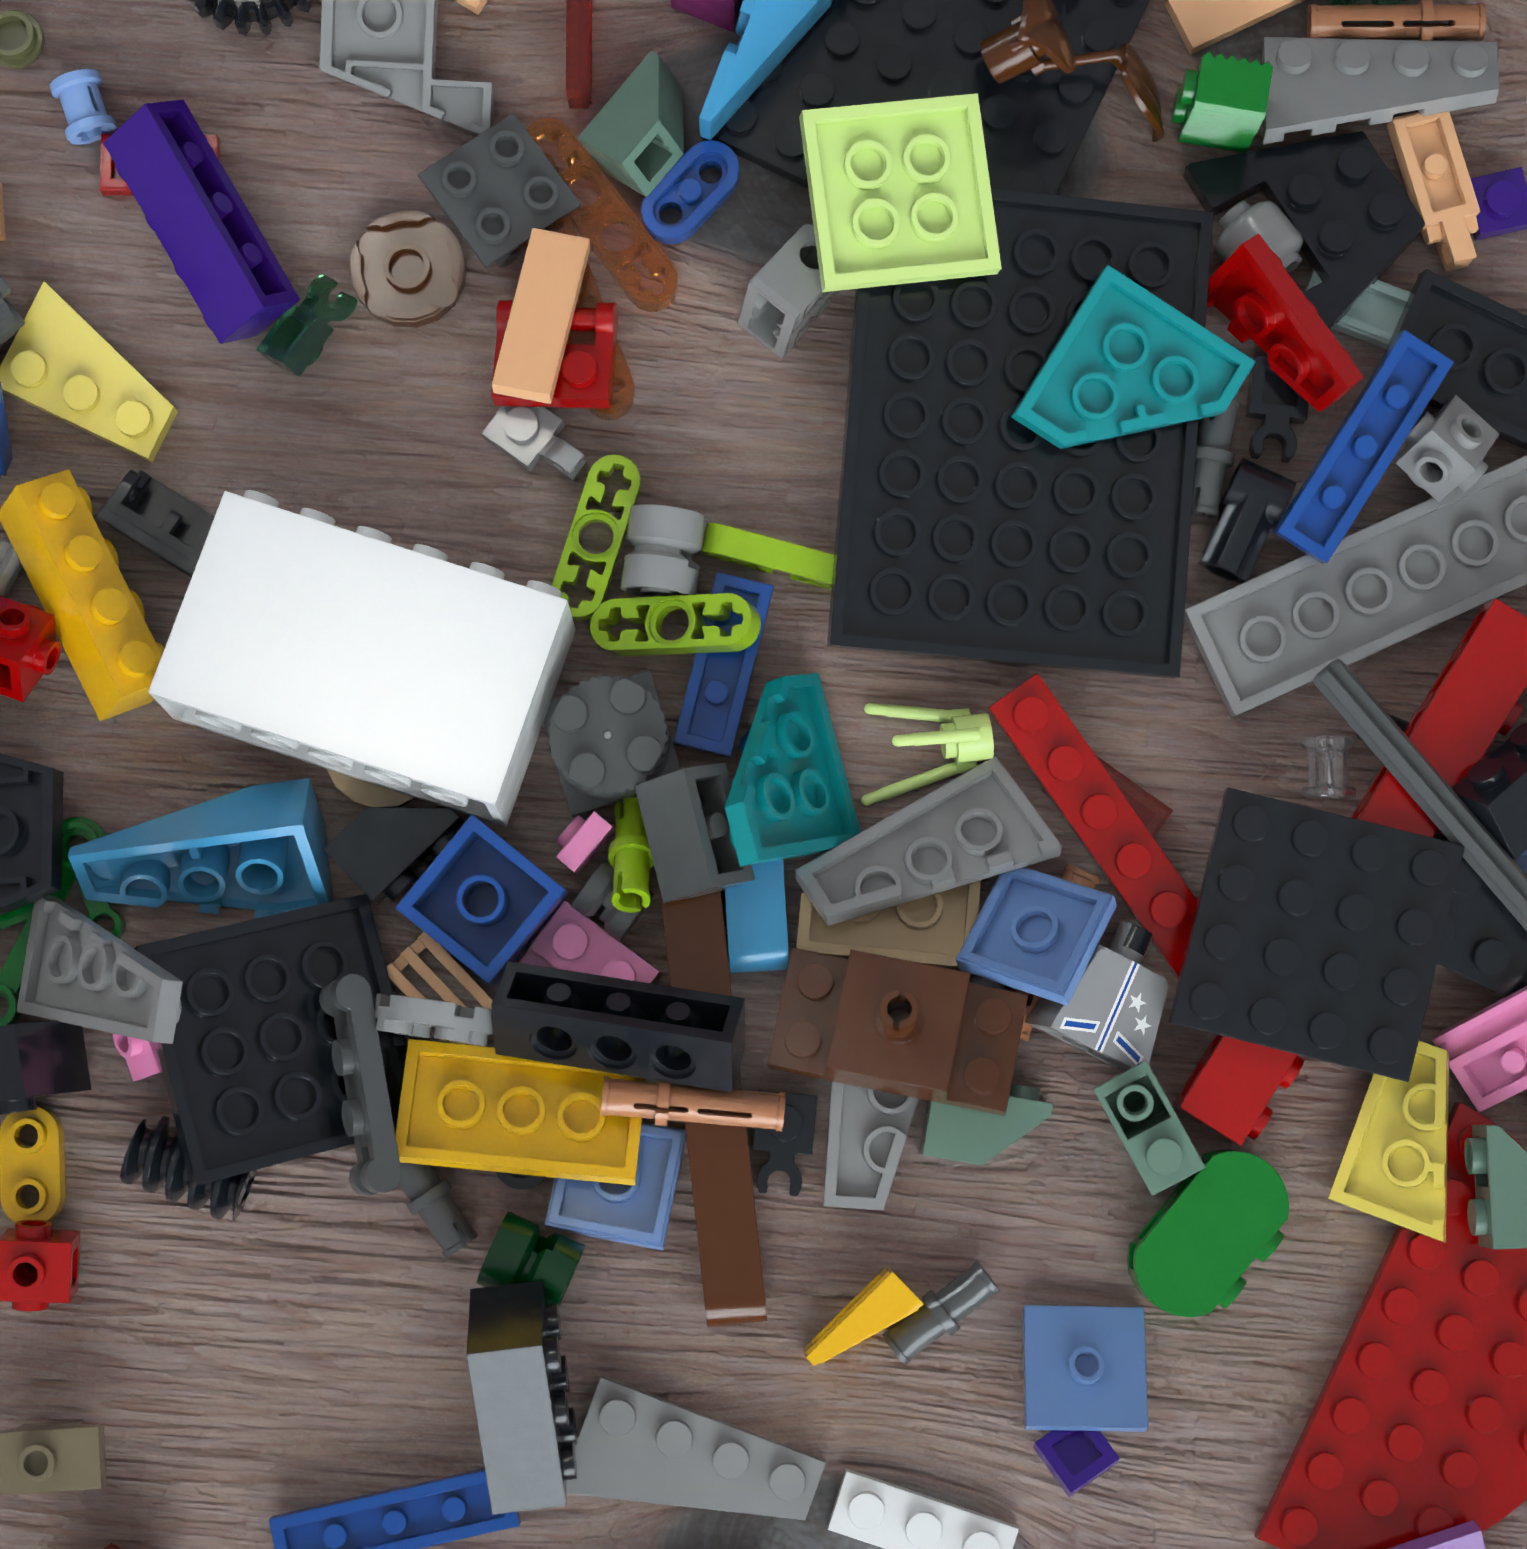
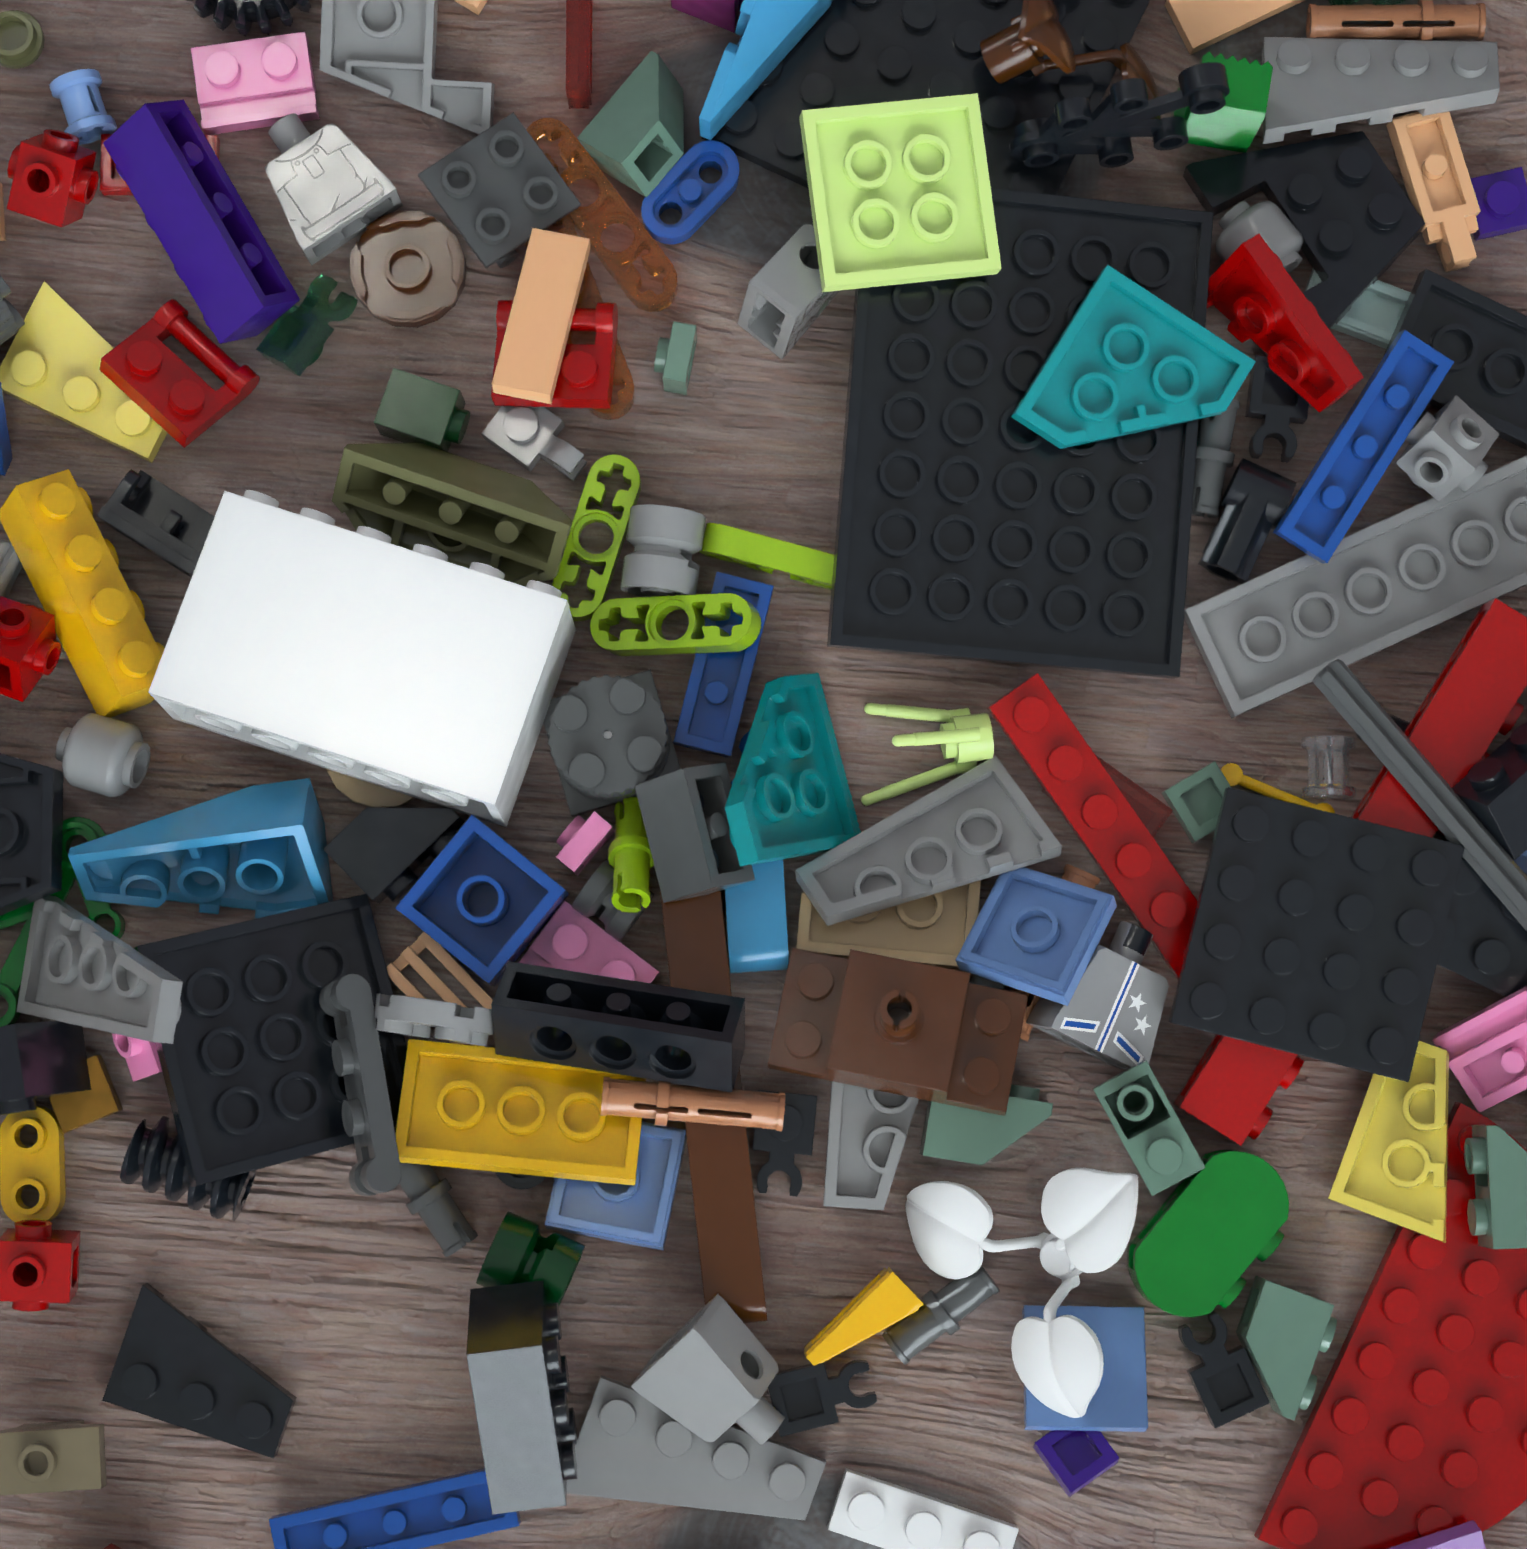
(52, 178): none -> red brick
(88, 1106): none -> pearl gold tile
(103, 755): none -> light grey head
(166, 385): none -> red plate
(194, 1381): none -> black wing
(254, 82): none -> bright pink plate
(326, 186): none -> torso
(421, 411): none -> dark green brick
(454, 507): none -> olive wedge
(676, 357): none -> sand green plate
(713, 1376): none -> light grey torso
(810, 1396): none -> black plate
(1089, 1229): none -> white plant
(1118, 118): none -> black plant
(1198, 801): none -> sand green plate
(1224, 1378): none -> black plate
(1235, 776): none -> yellow hinge
(1282, 1339): none -> sand green slope

